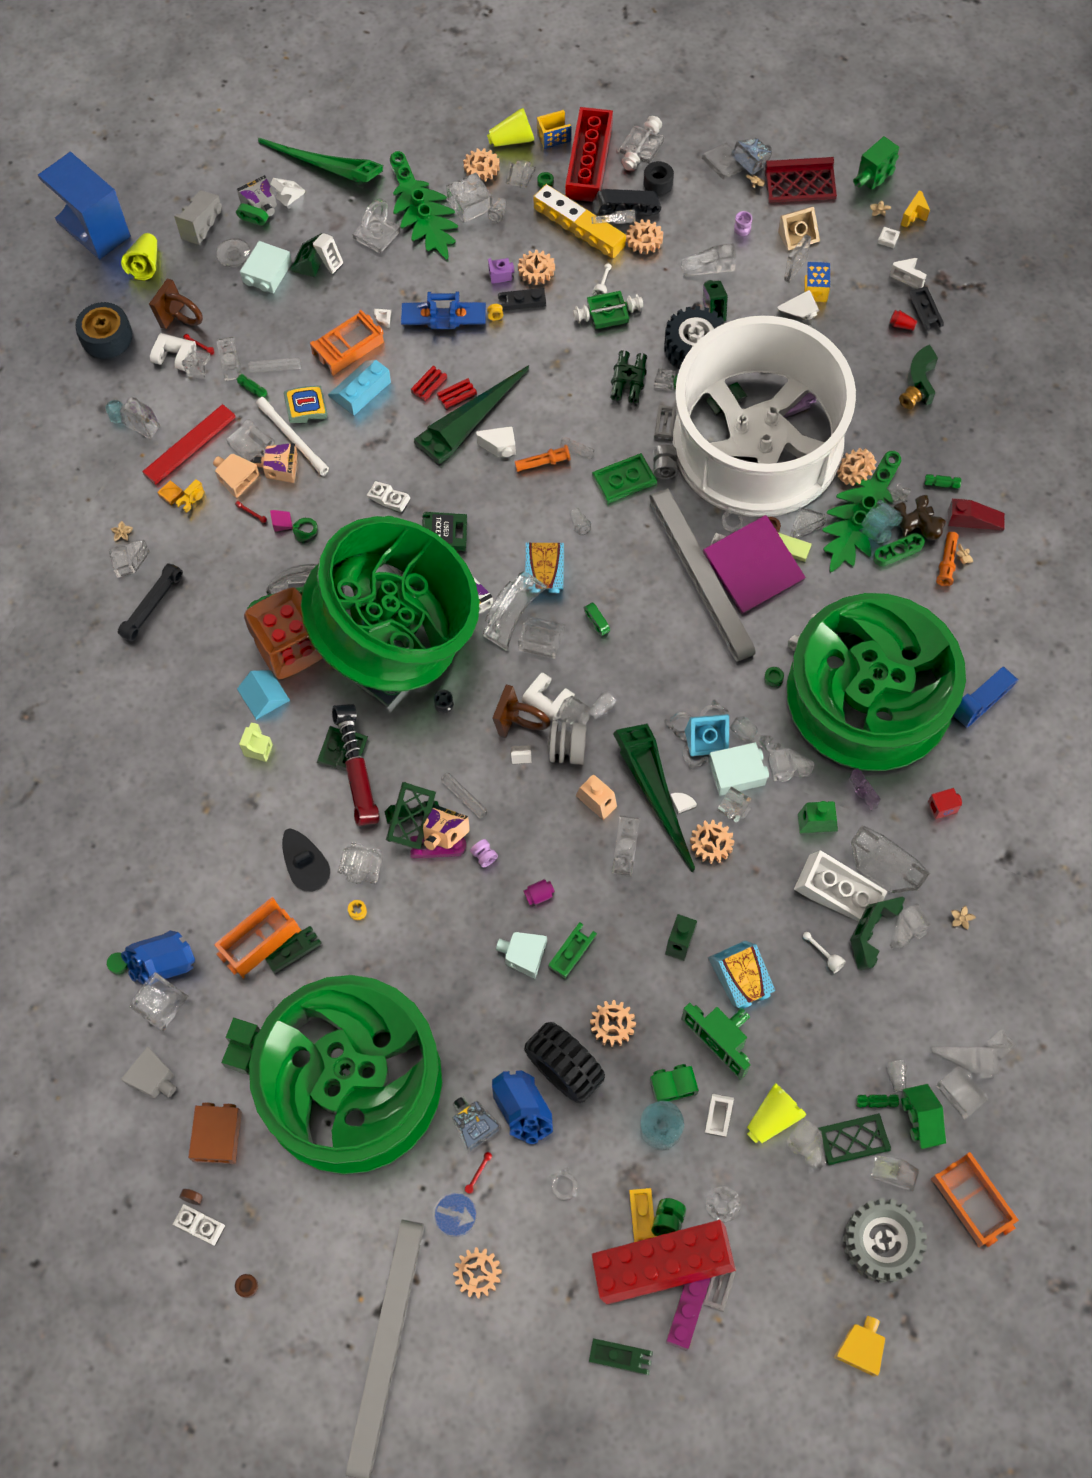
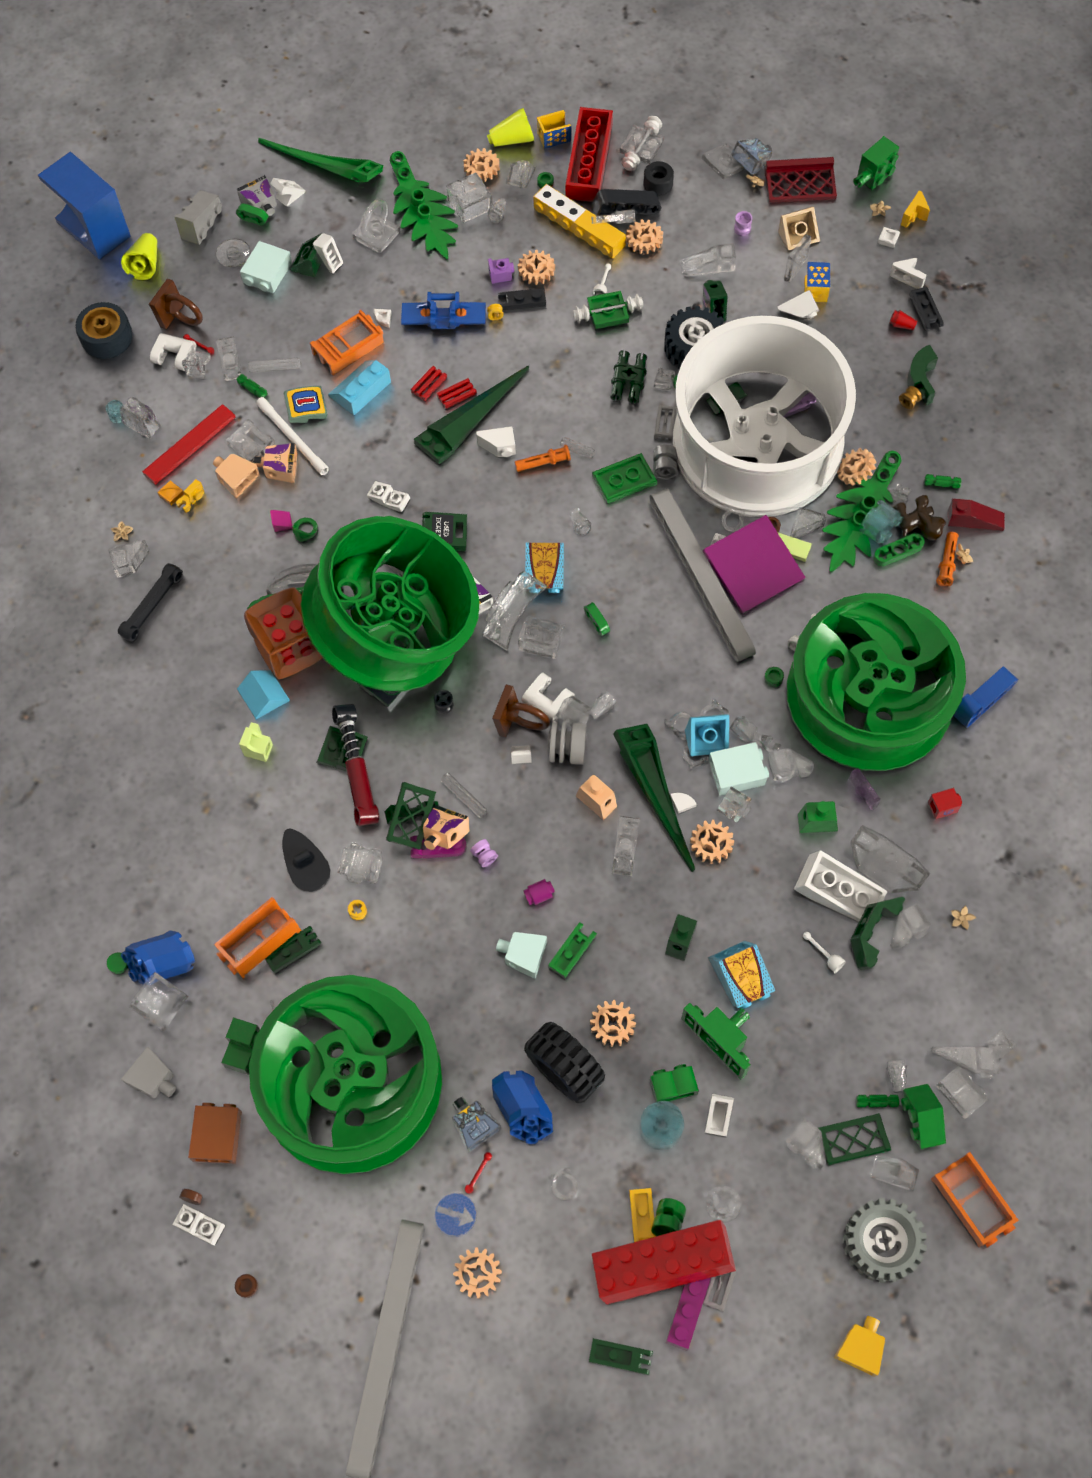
(263, 519): red hinge -> none
(774, 1115): neon yellow cone -> none

